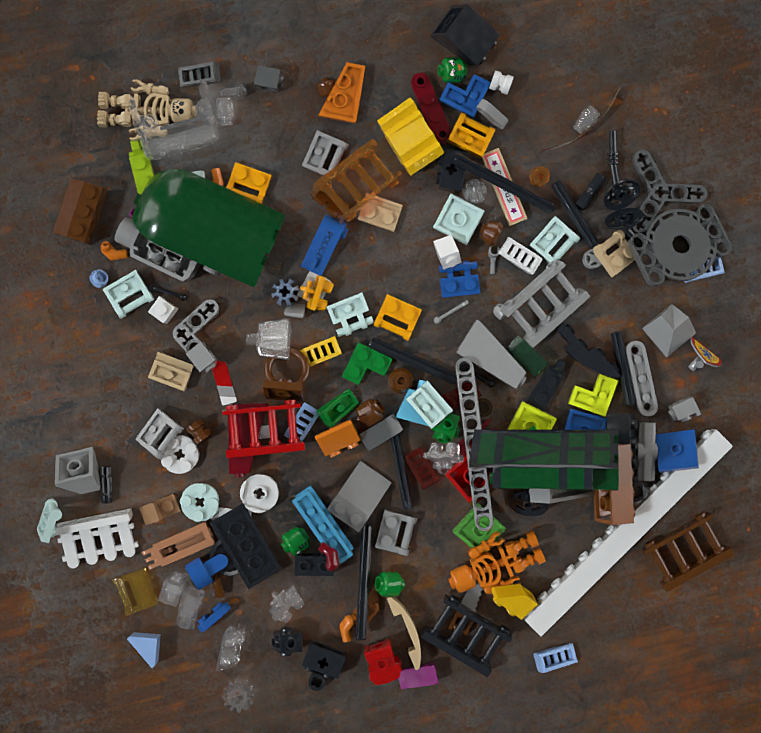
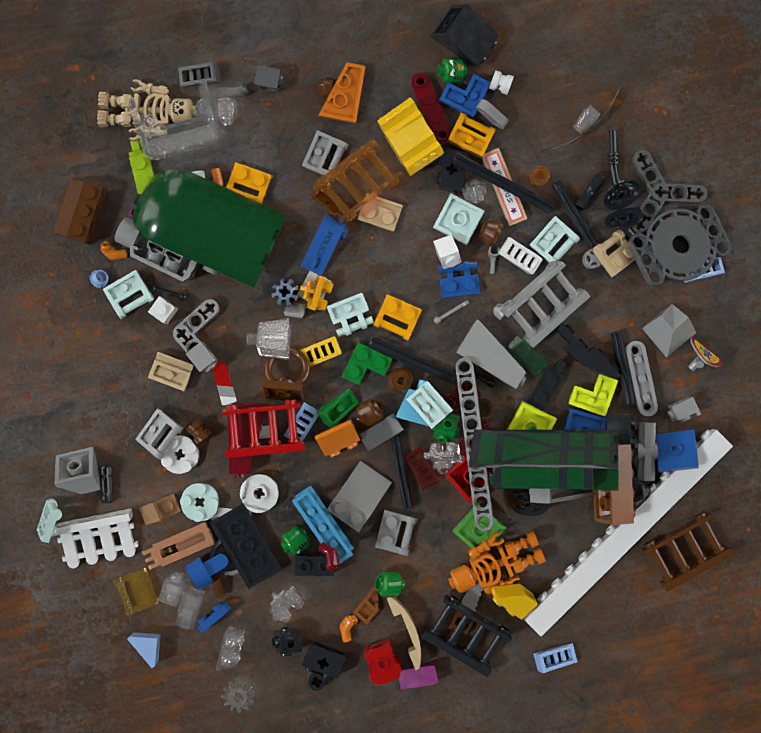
(363, 584): black axle -> none

